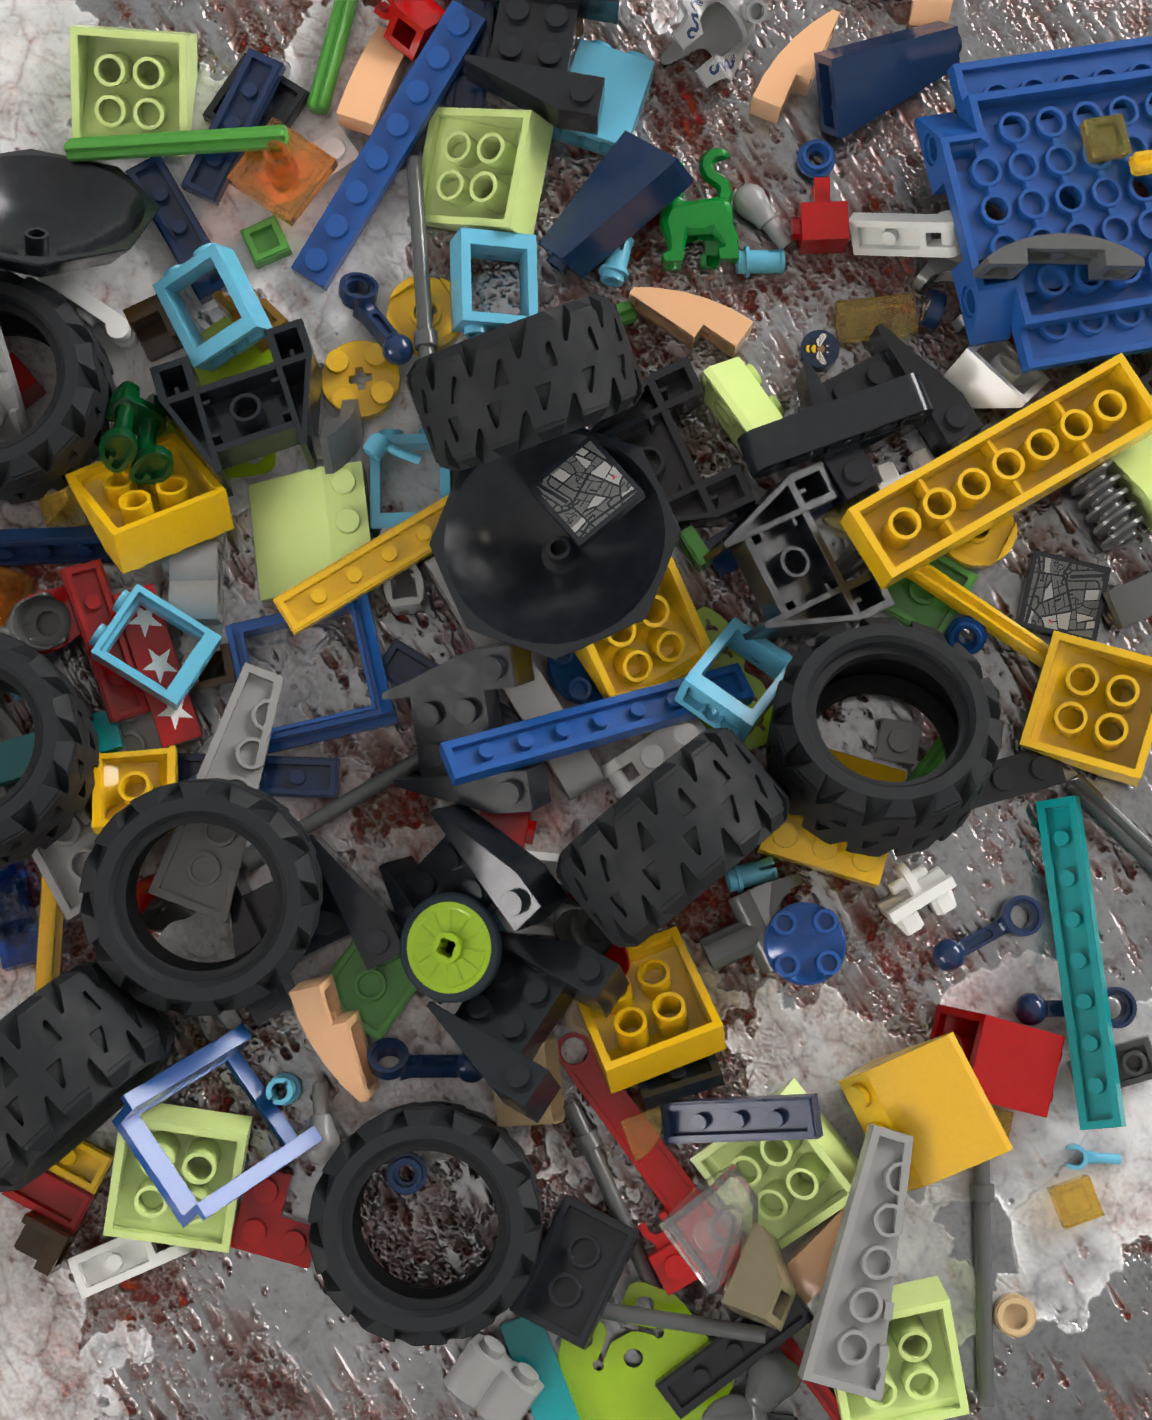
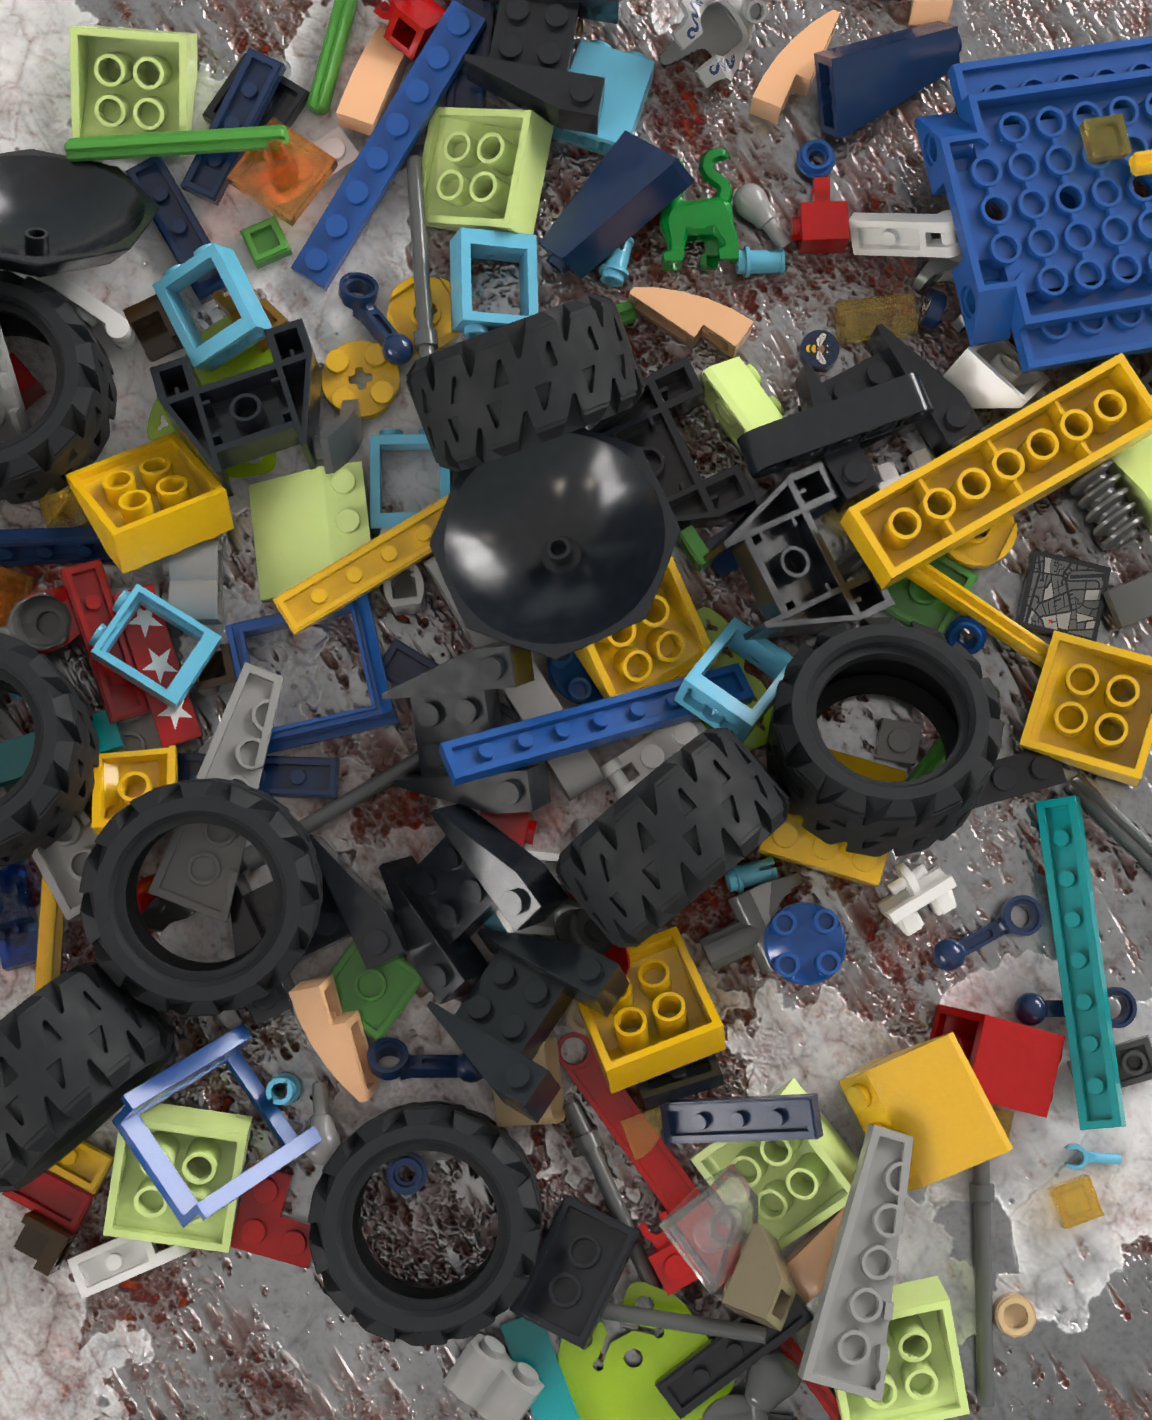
(121, 447): dark green piece -> none
(379, 444): medium azure hand -> none
(473, 960): lime wheel -> none
(586, 492): tile -> none
(1104, 258): dark grey slope -> none

